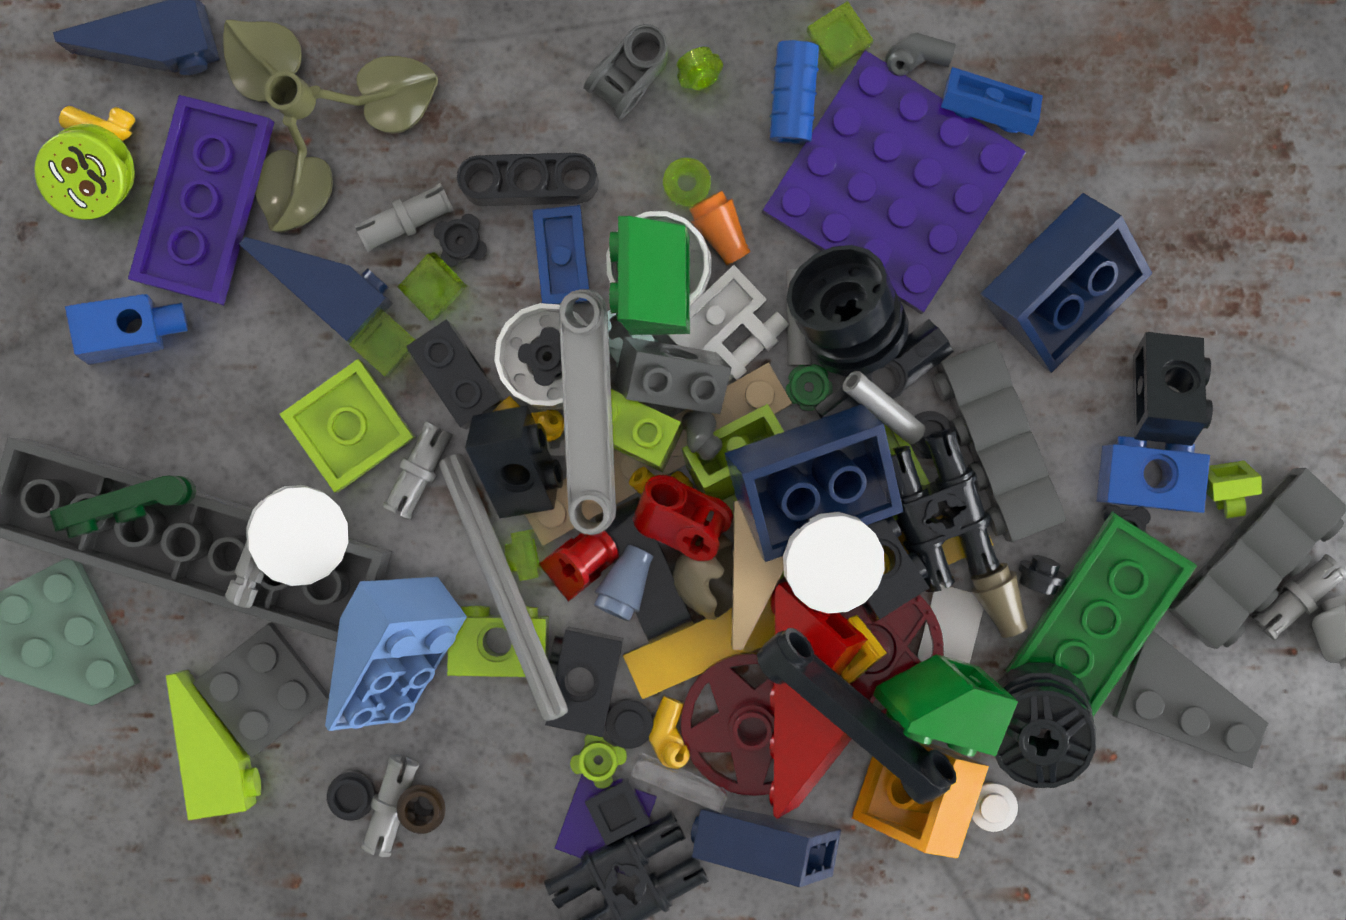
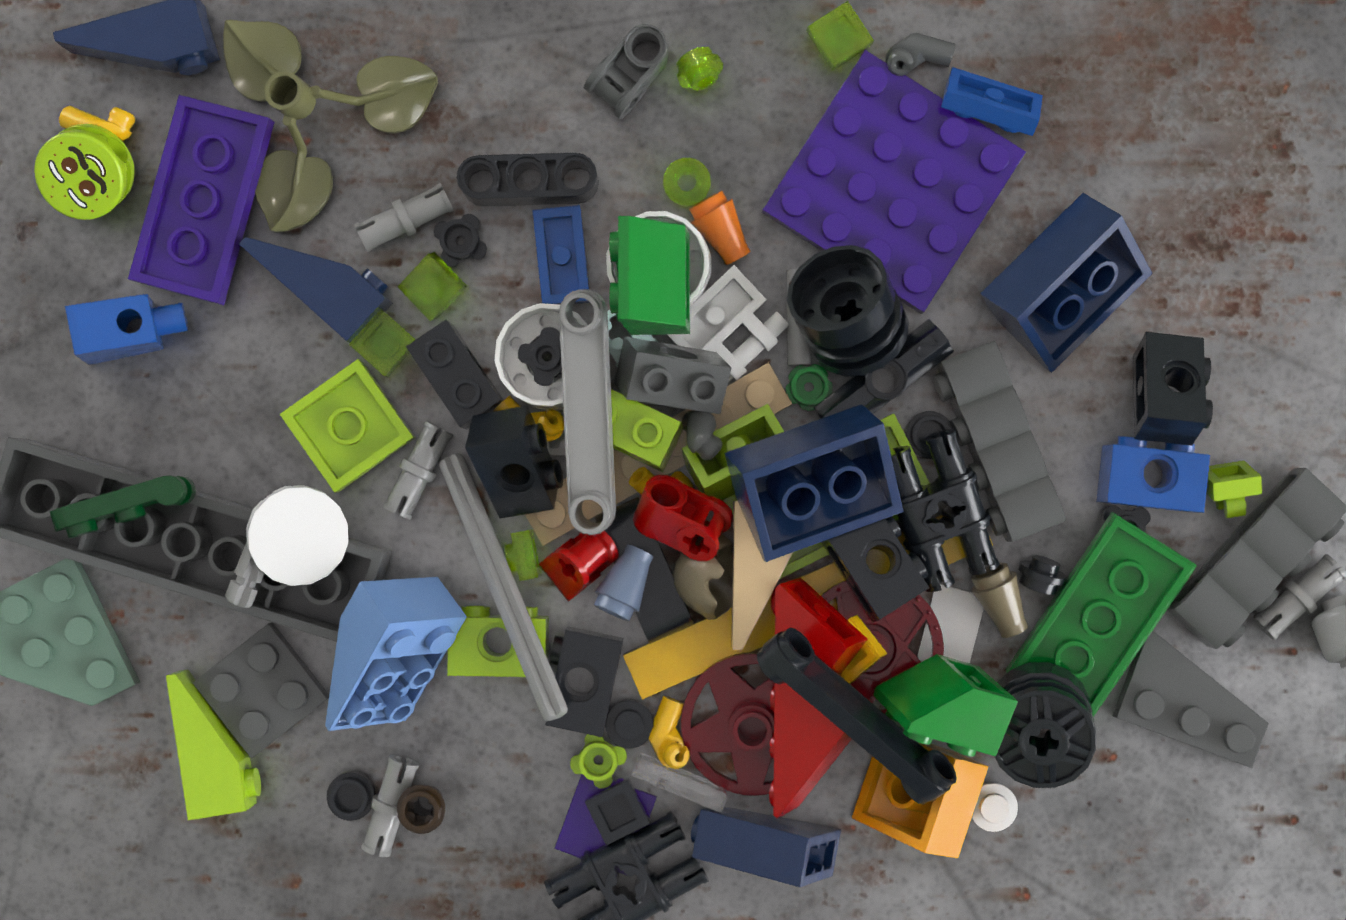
(794, 92): blue axle -> none
(833, 562): white tile -> none
(883, 407): light grey piece -> none

